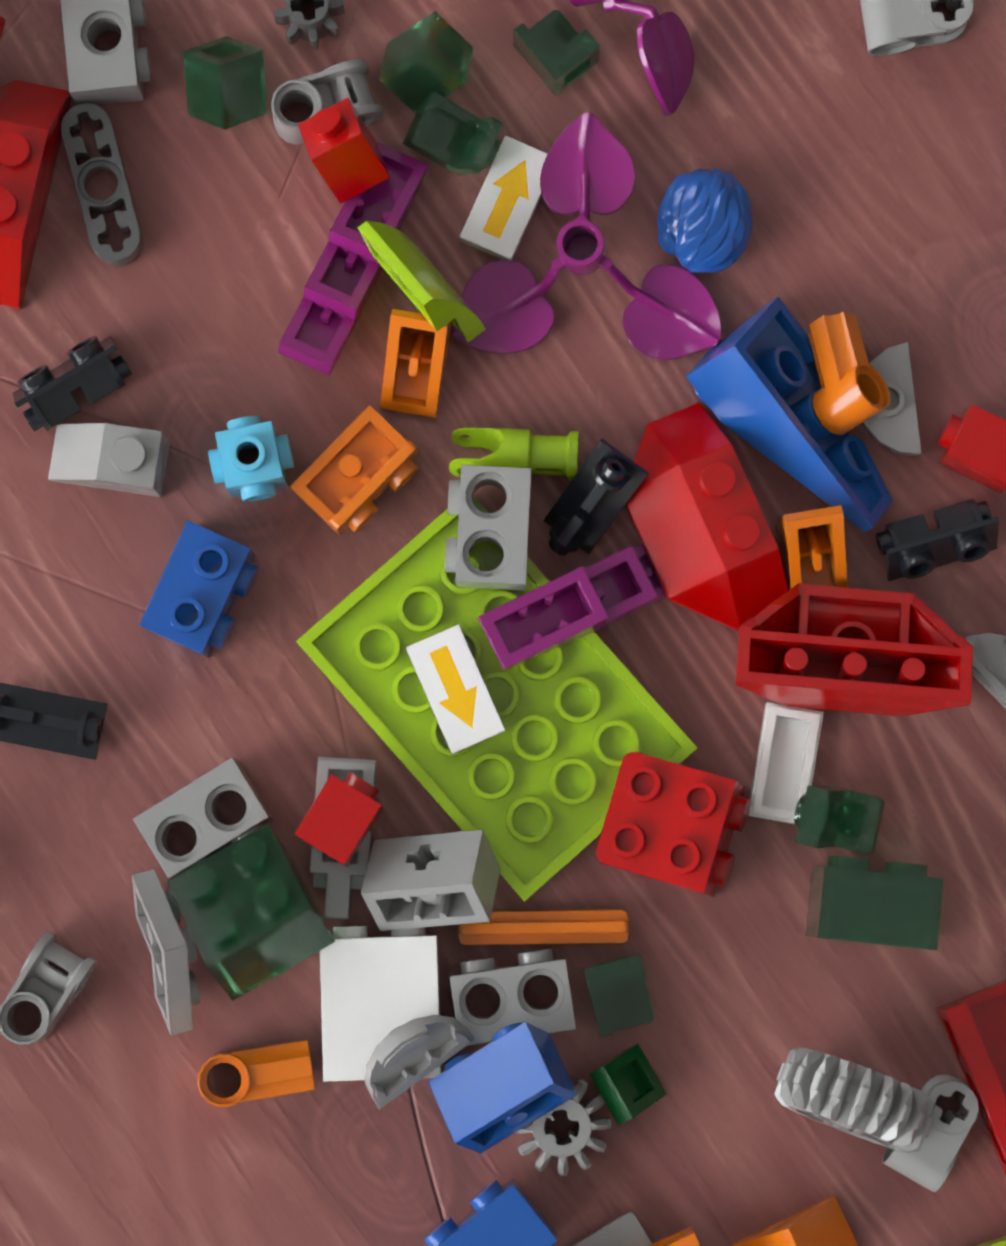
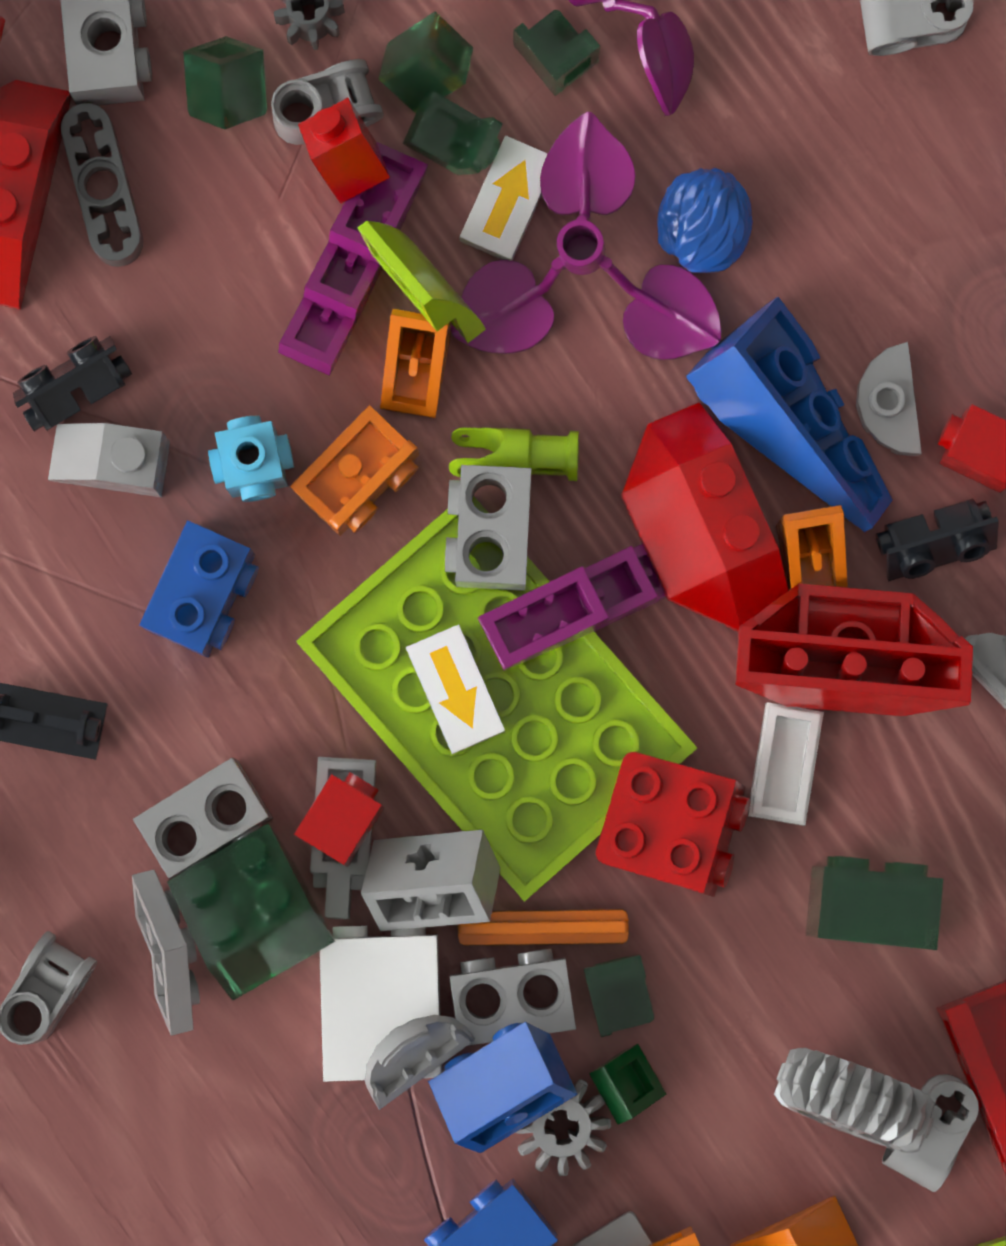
(263, 1072): orange piece -> none
(593, 499): black hinge -> none
(838, 818): clear green bracket -> none
(850, 386): orange piece -> none

